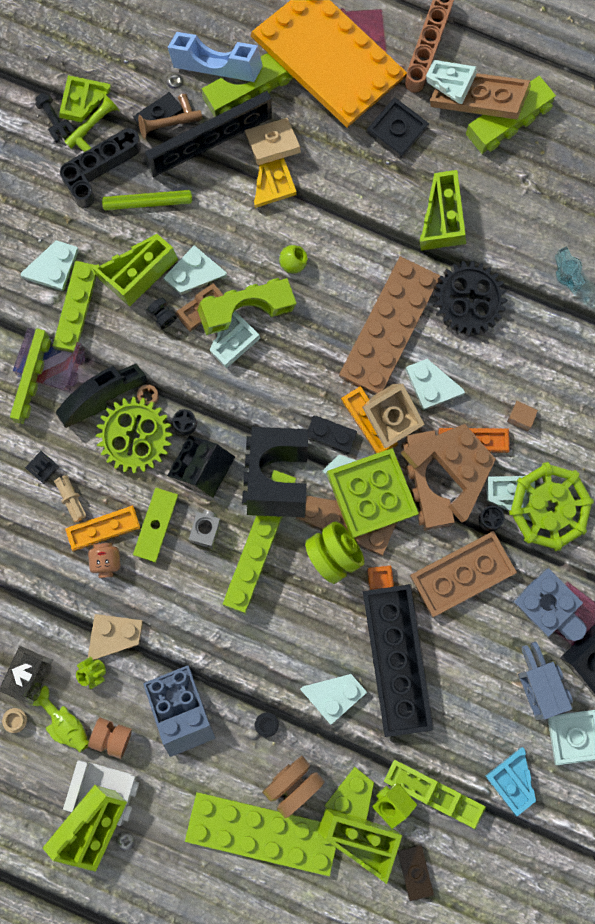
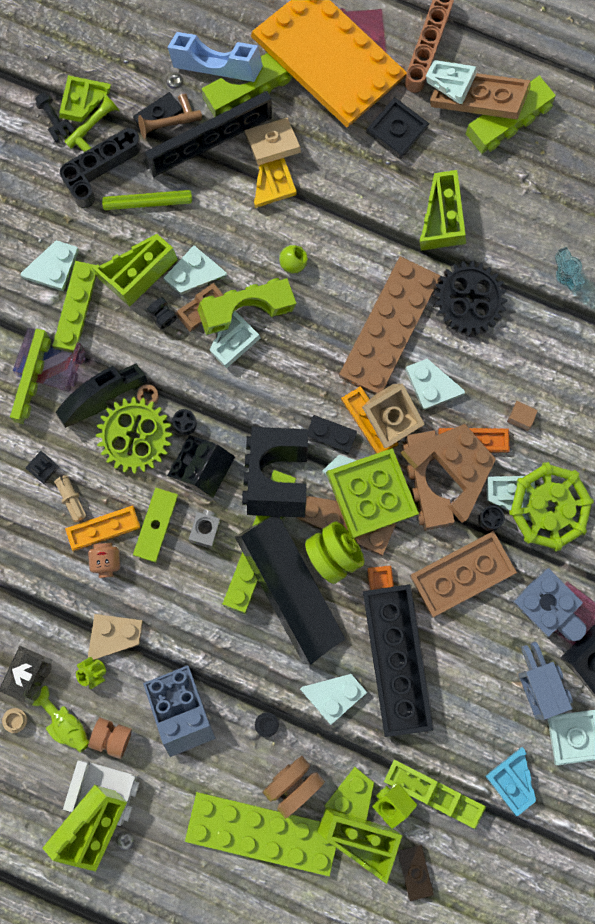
(290, 588): none -> black arch

